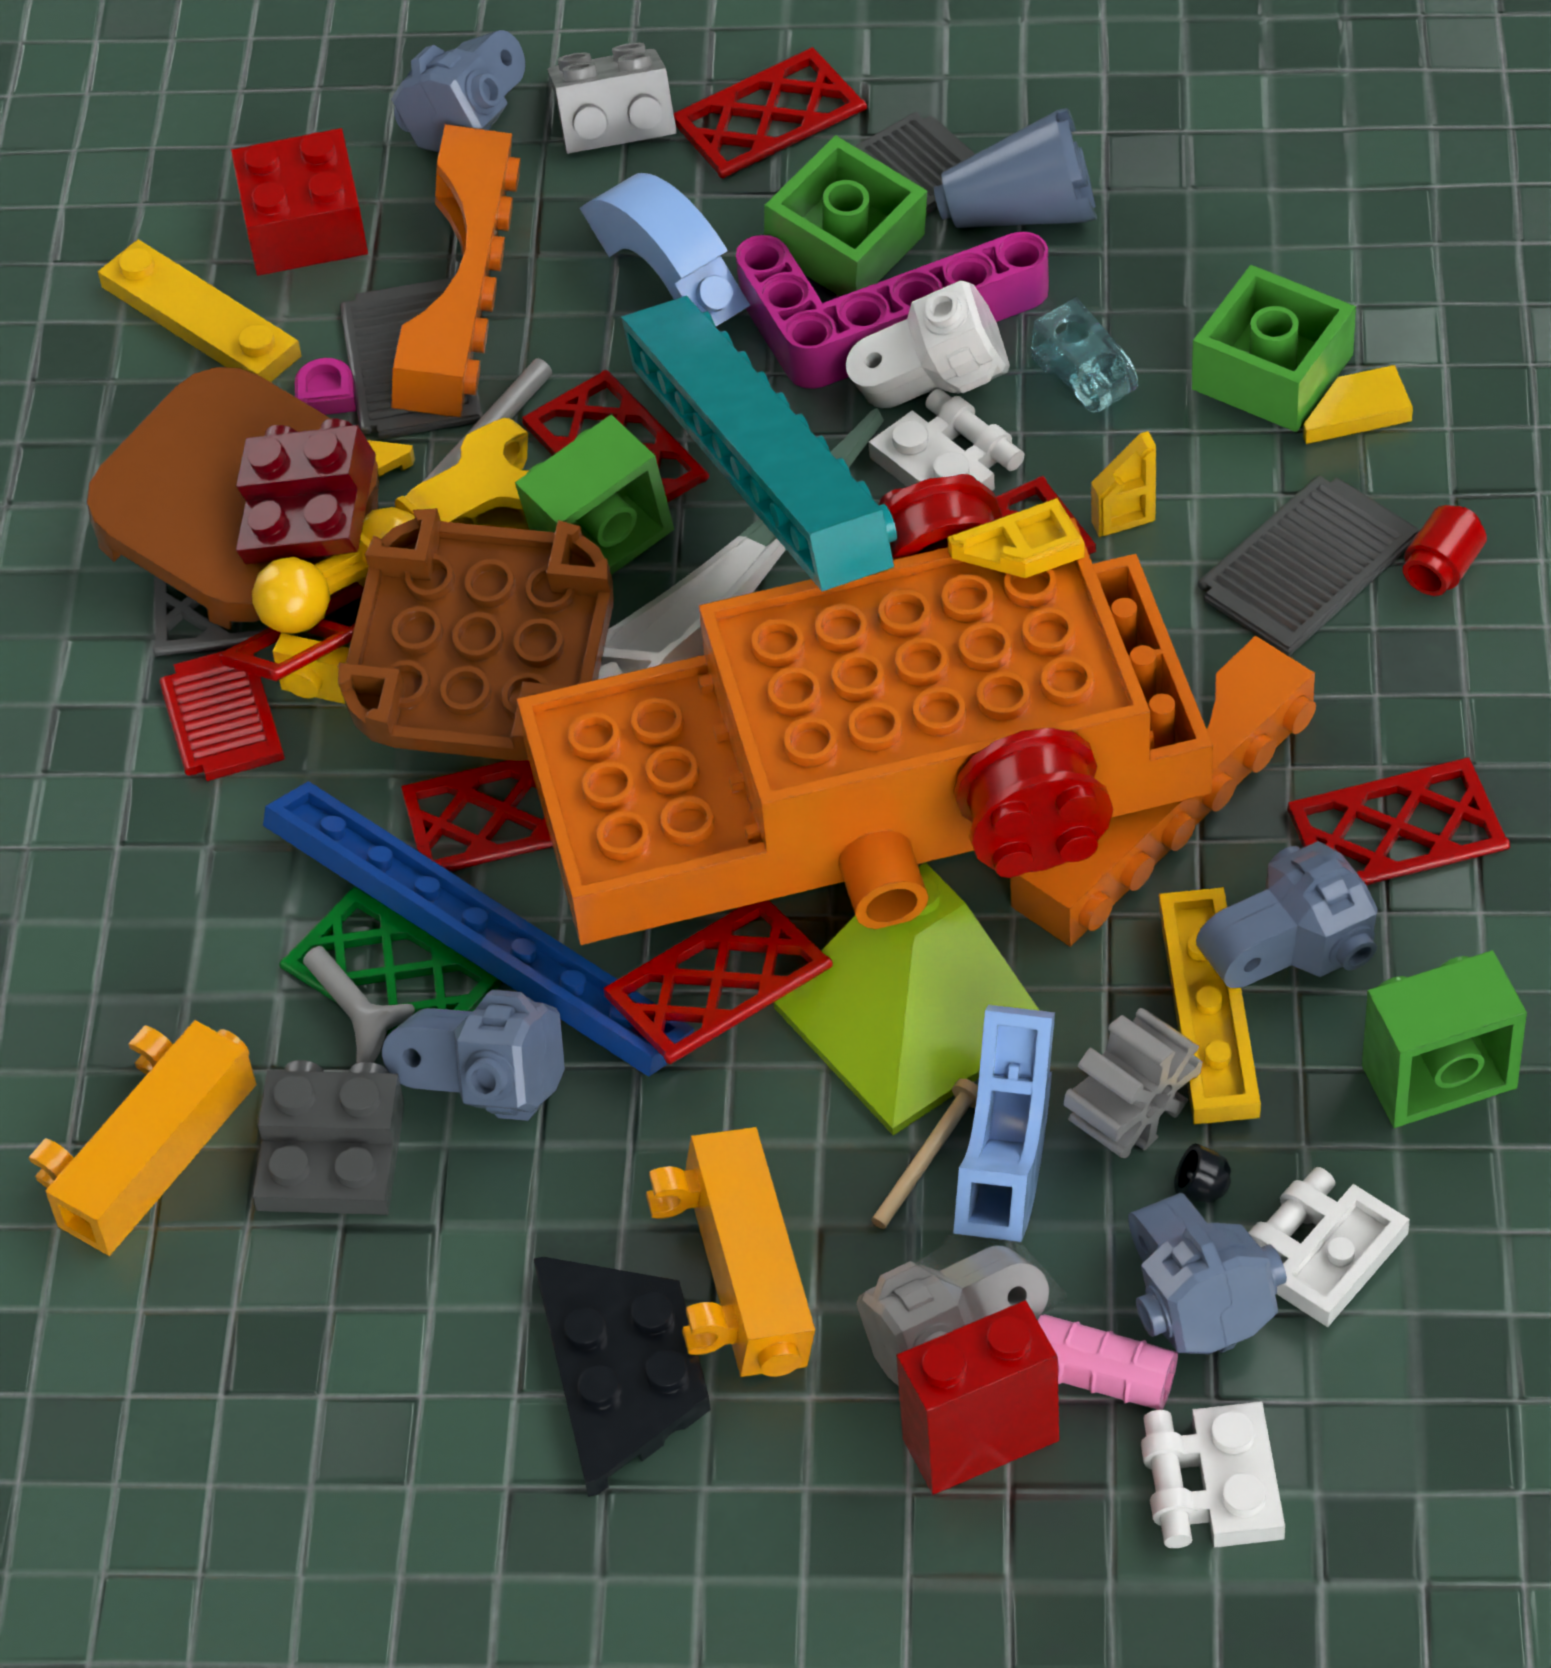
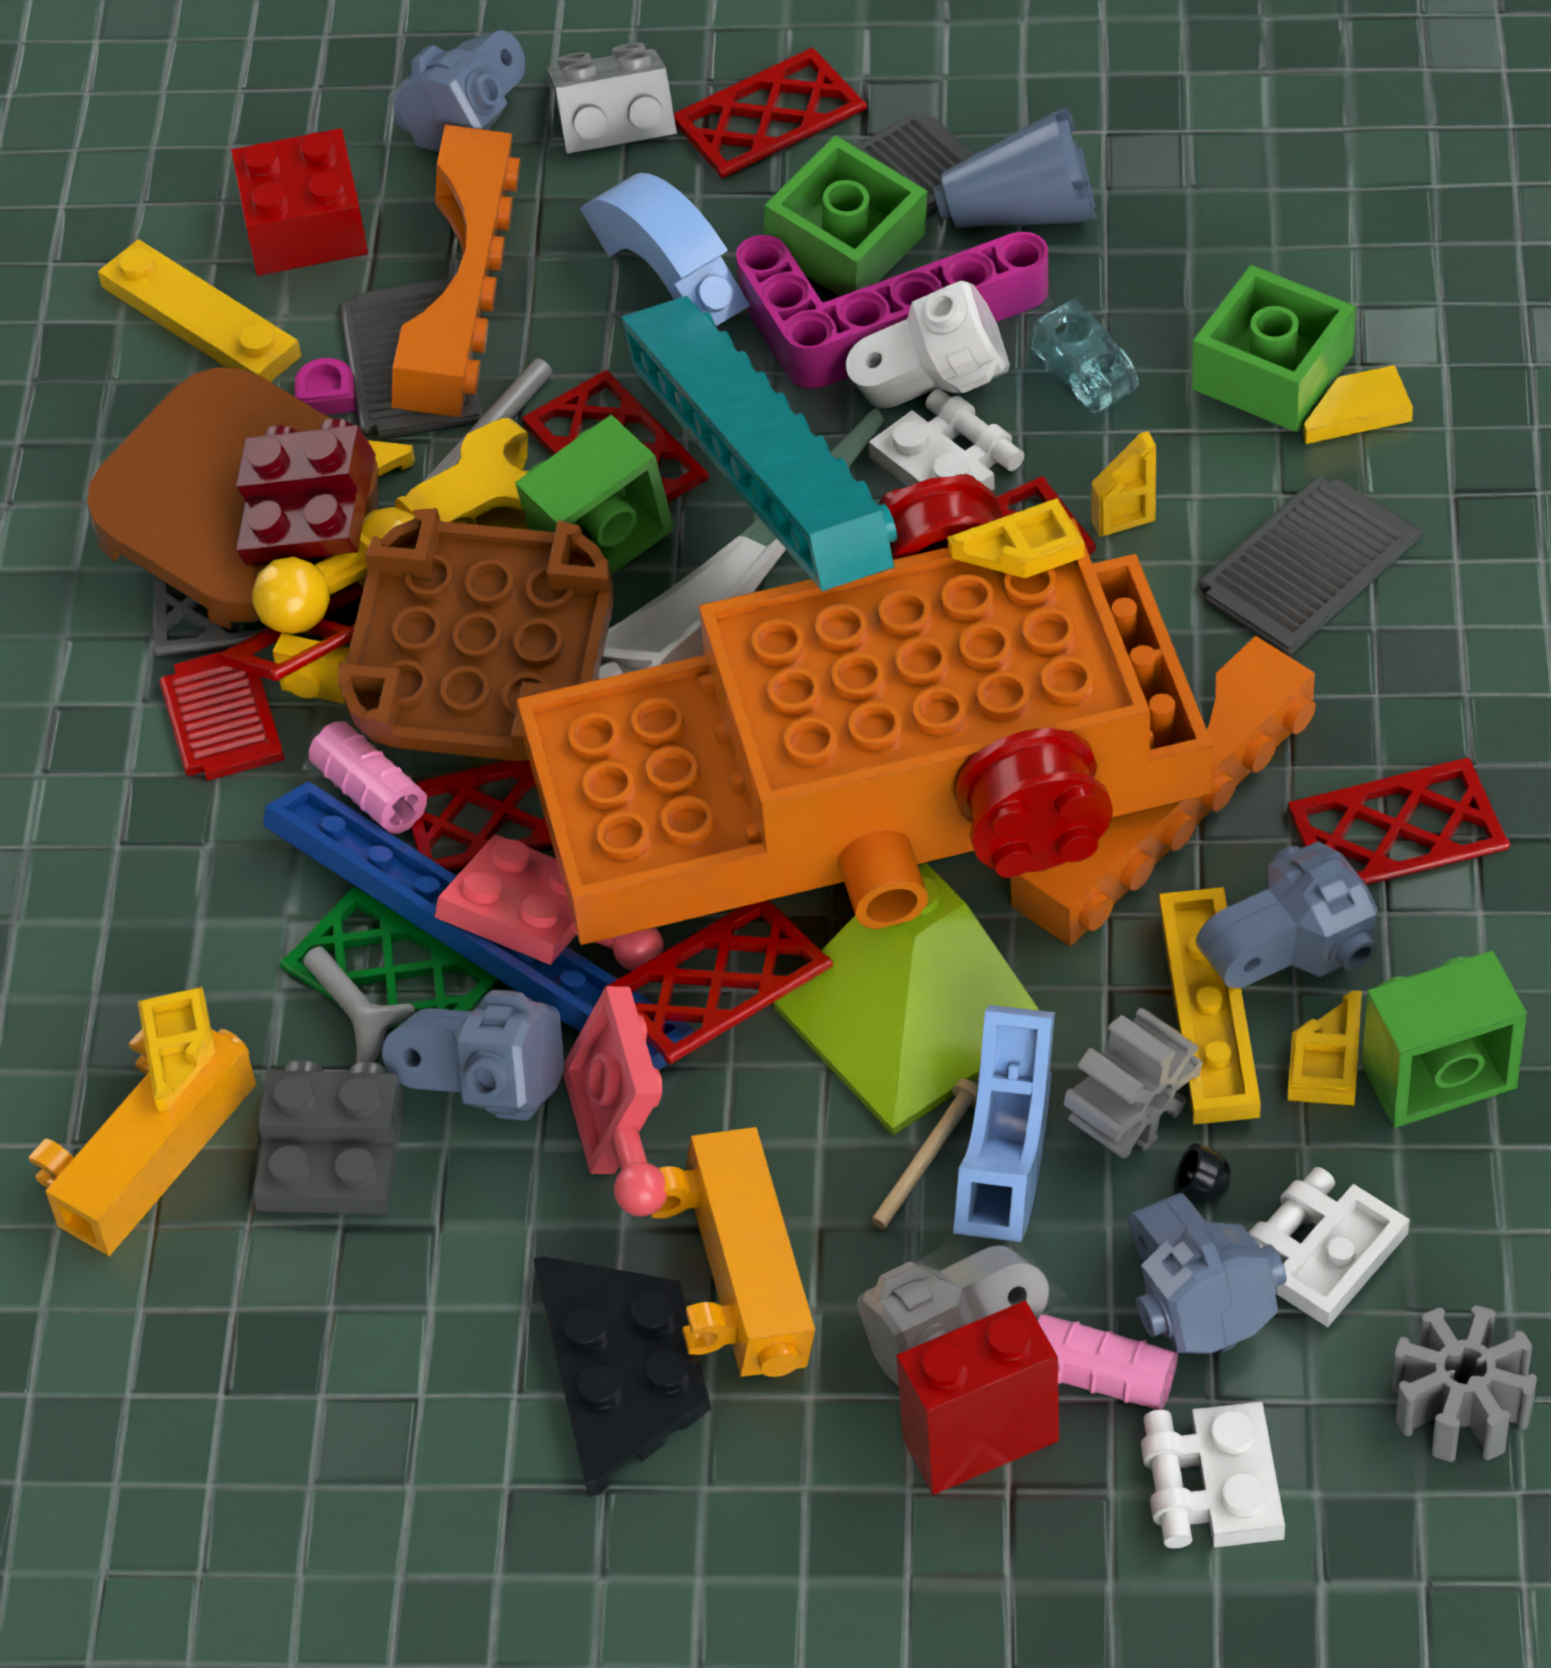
(176, 1042): none -> yellow tile
(367, 777): none -> bright pink axle
(522, 904): none -> coral plate
(612, 1096): none -> coral plate
(1327, 1055): none -> yellow tile
(1443, 549): red brick -> none
(1494, 1391): none -> light grey gear

